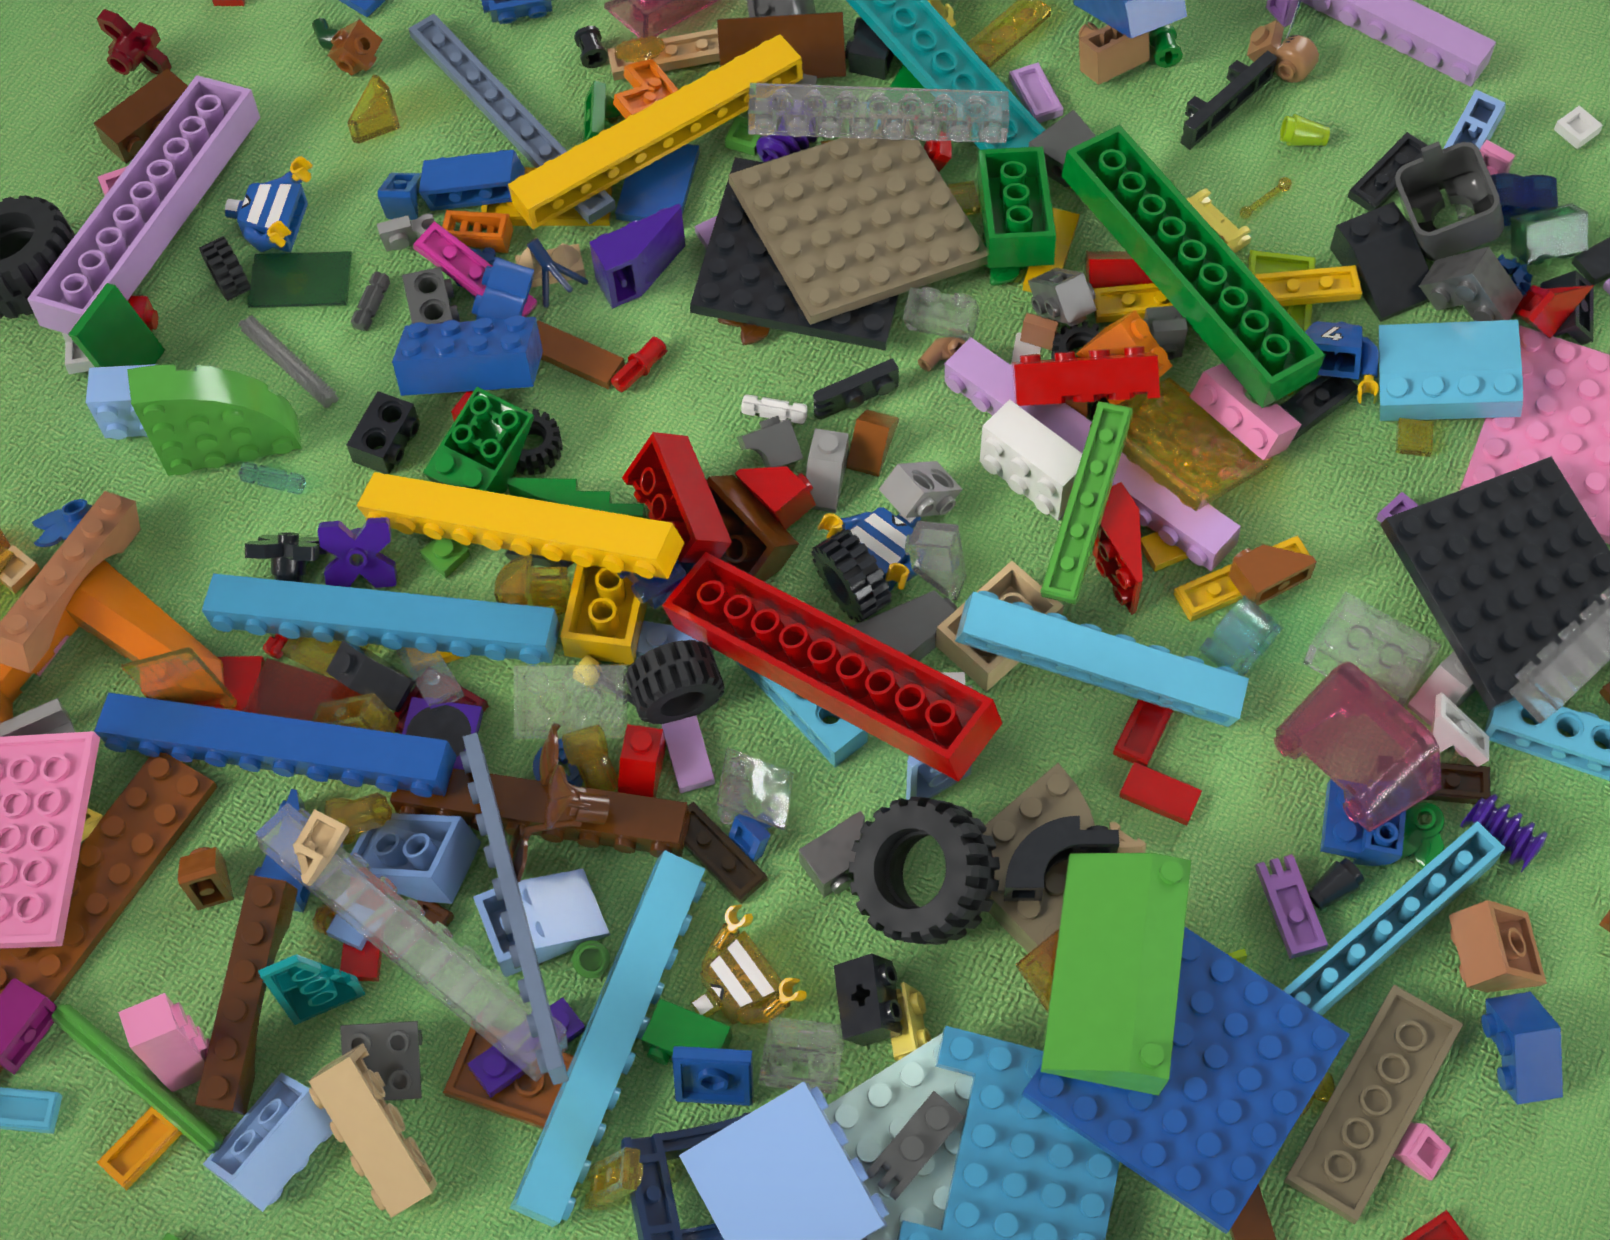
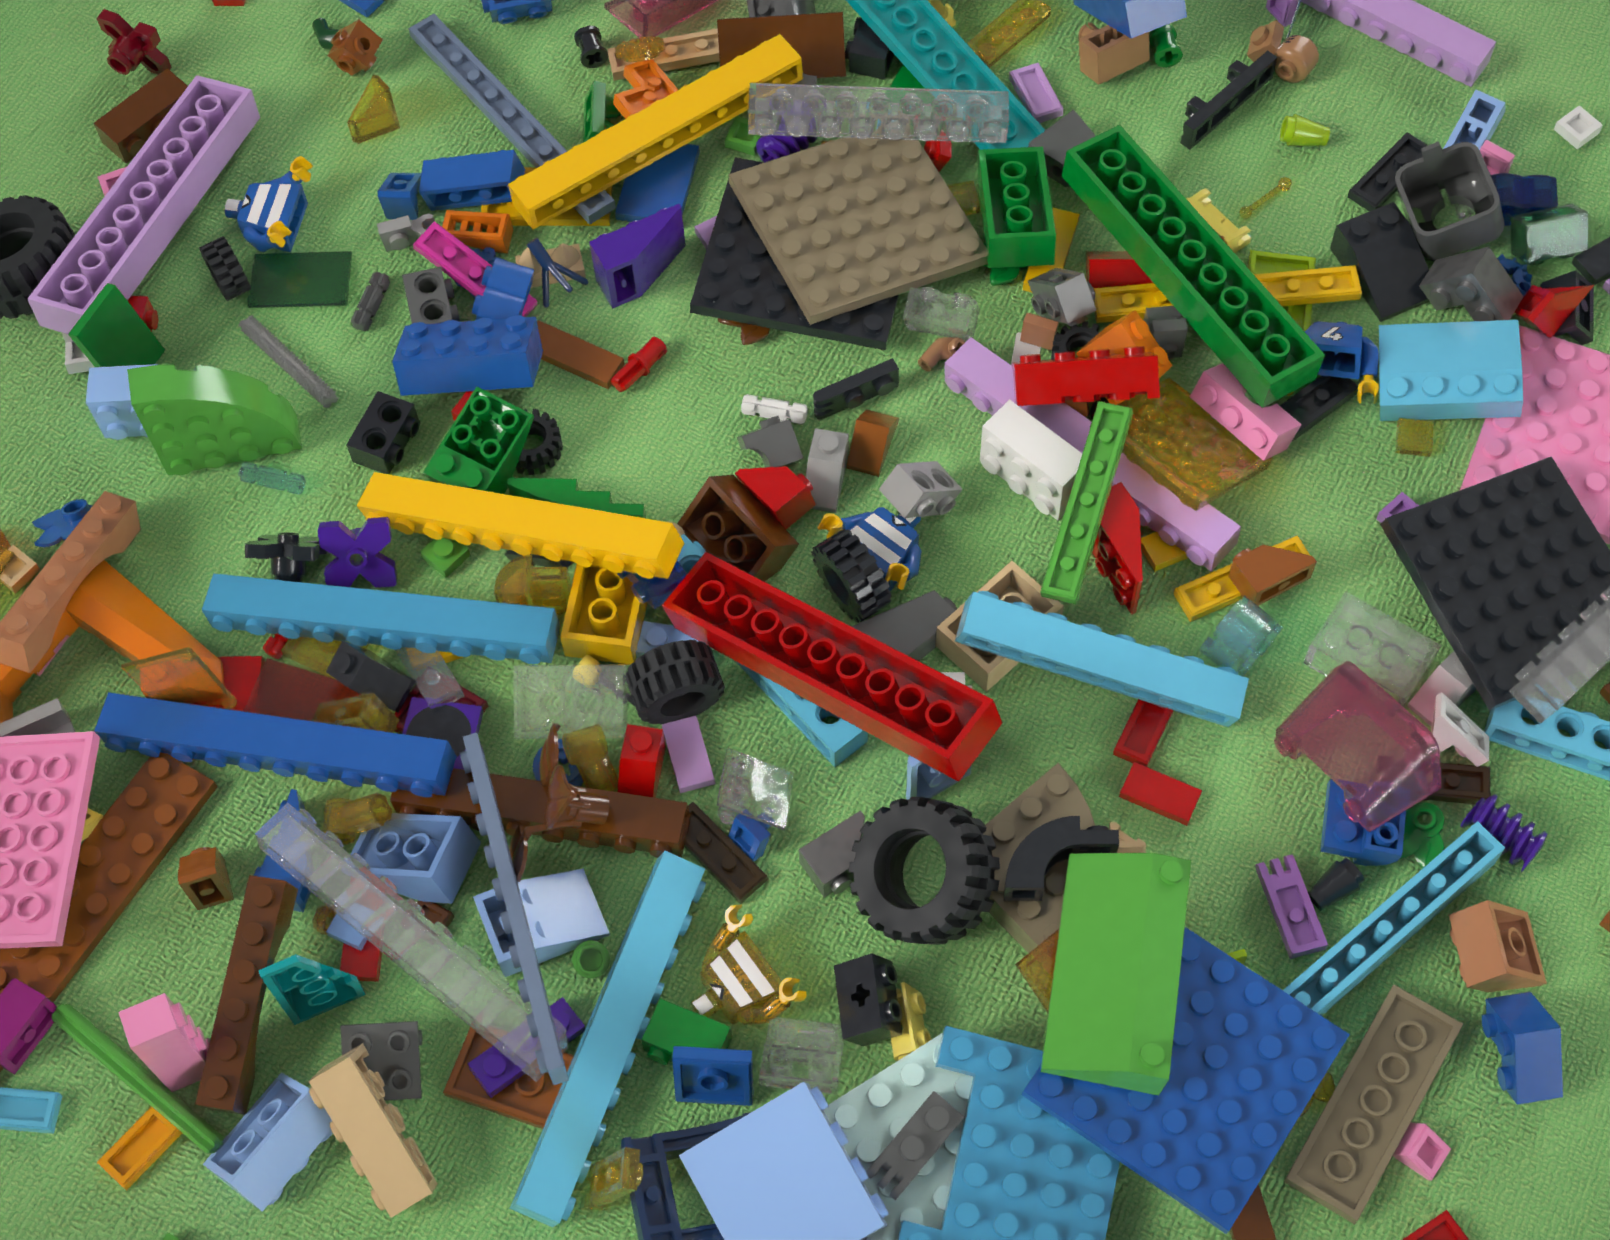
(318, 844): tan slope -> none
(677, 492): red wedge -> none
(937, 556): clear slope -> none

